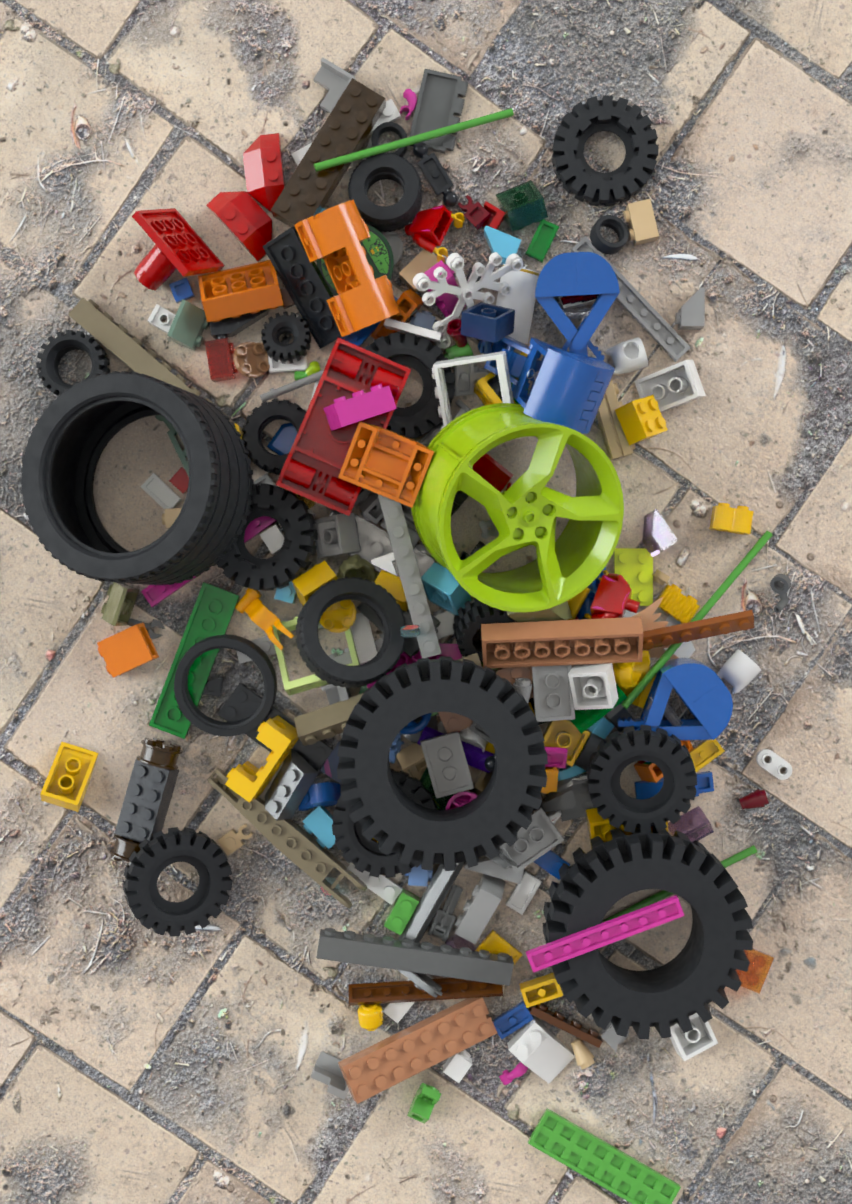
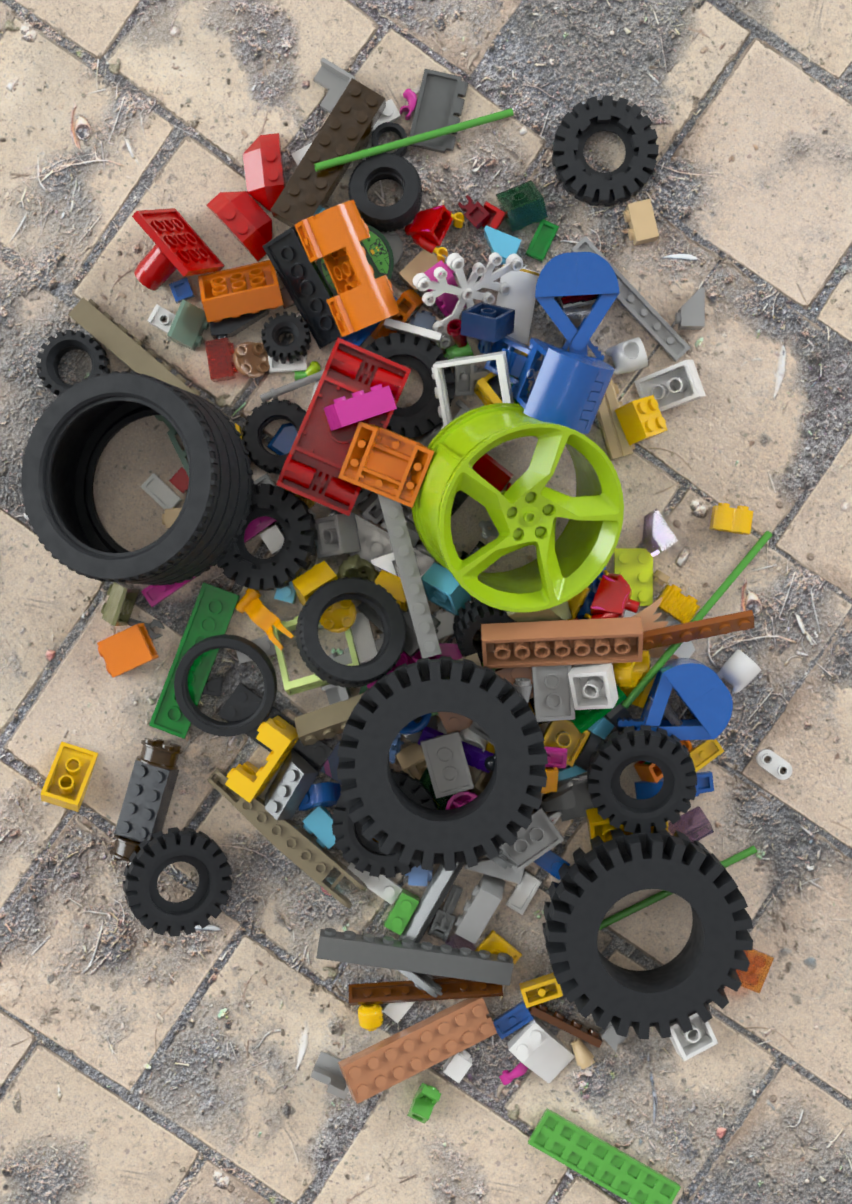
(232, 841): tan plate -> none
(410, 631): clear light blue tile -> none
(435, 174): black plate -> none
(605, 933): dark pink plate -> none
(618, 226): black tyre -> none
(756, 799): dark red cone -> none
(781, 589): dark grey plate -> none

